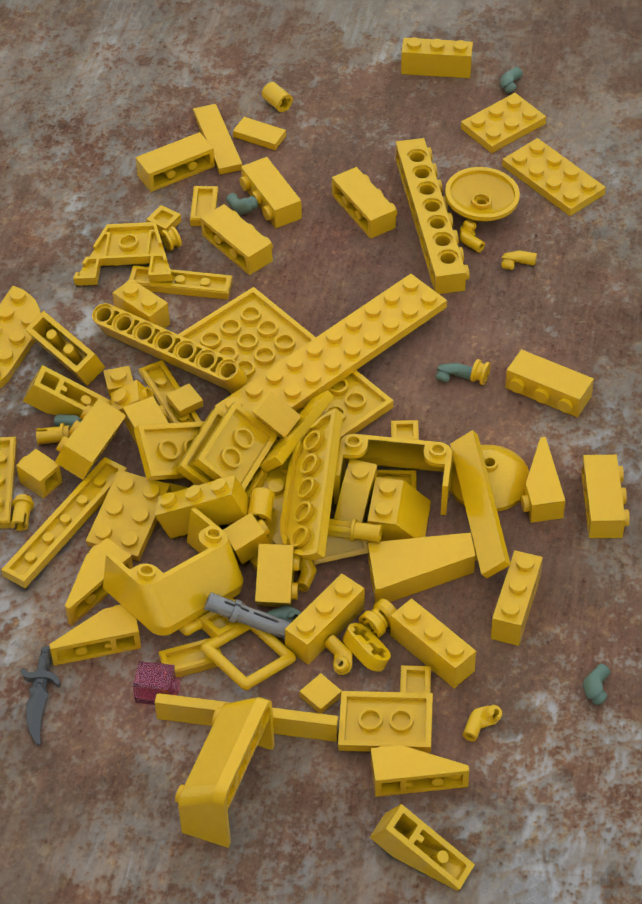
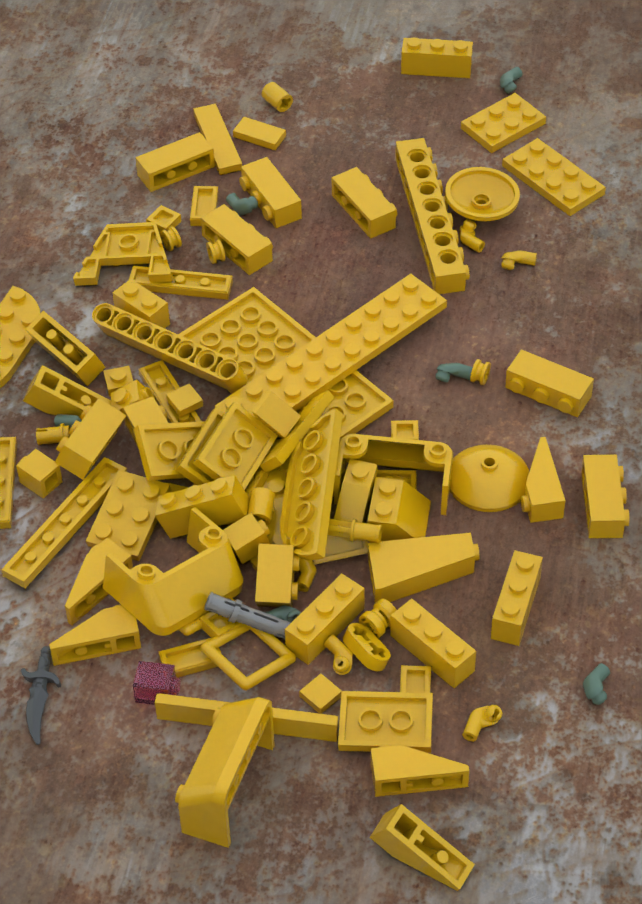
(22, 506): yellow pin -> none
(215, 251): none -> yellow bush
(480, 505): yellow tile -> none

